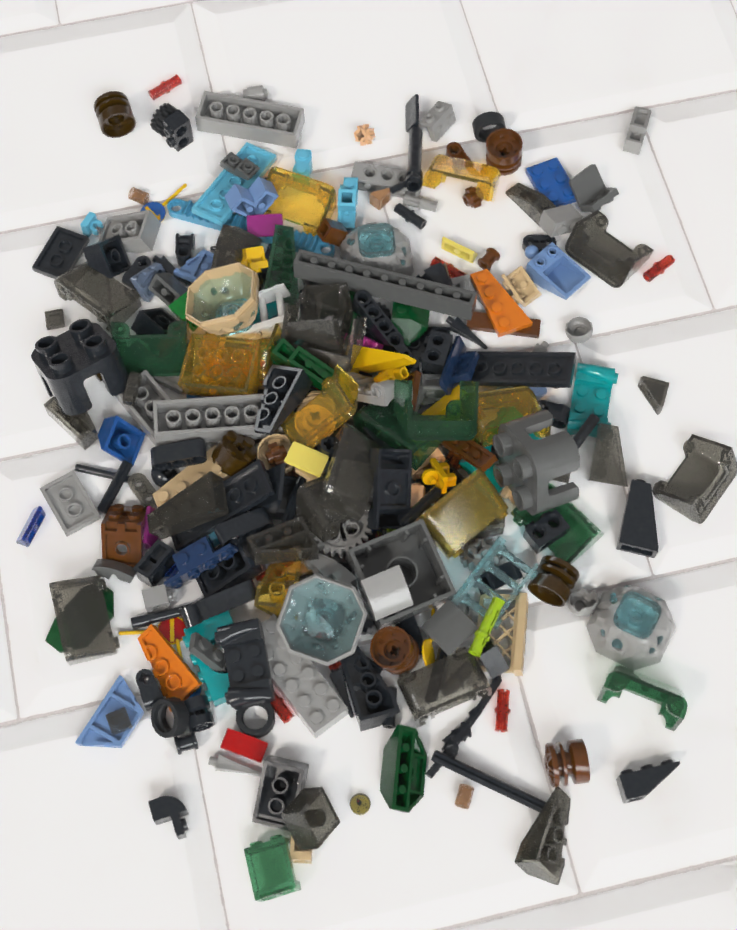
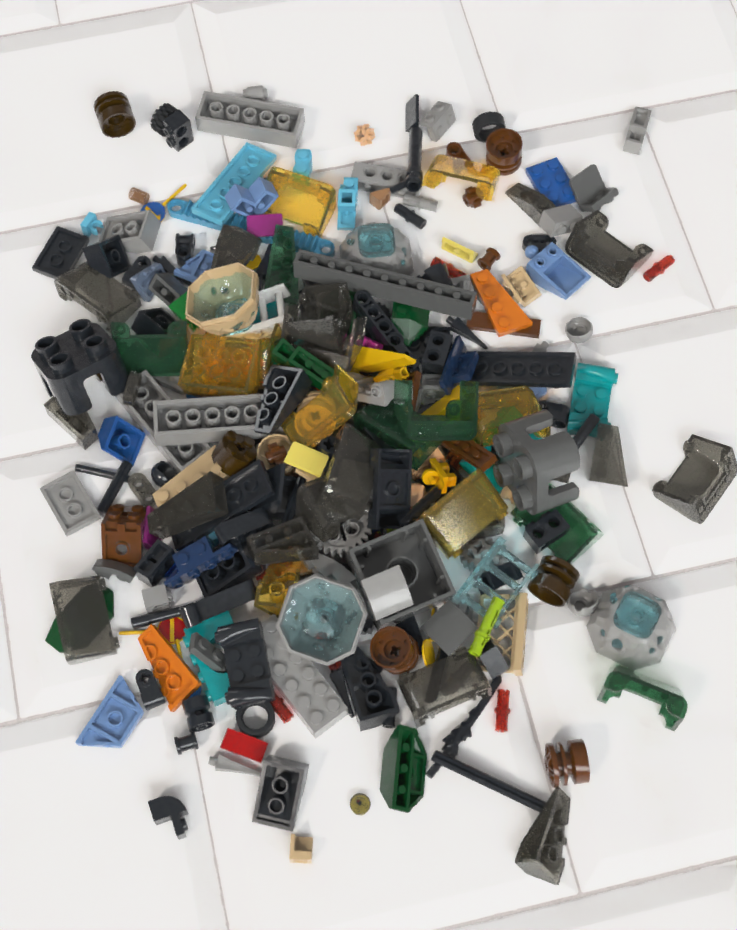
(31, 527): clear blue slope -> none
(55, 319): clear smoke tile -> none
(118, 721): clear smoke tile -> none
(165, 87): clear red pin -> none
(178, 454): black beam -> none
(180, 715): black tyre -> none
(238, 167): dark grey slope -> none
(254, 258): yellow brick -> none
(271, 868): clear green panel -> none
(310, 818): clear smoke brick -> none
(332, 232): reddish brown brick -> none
(465, 796): medium nougat piece -> none
(638, 522): black slope -> none
(640, 783): black slope -> none
(654, 392): clear smoke slope -> none

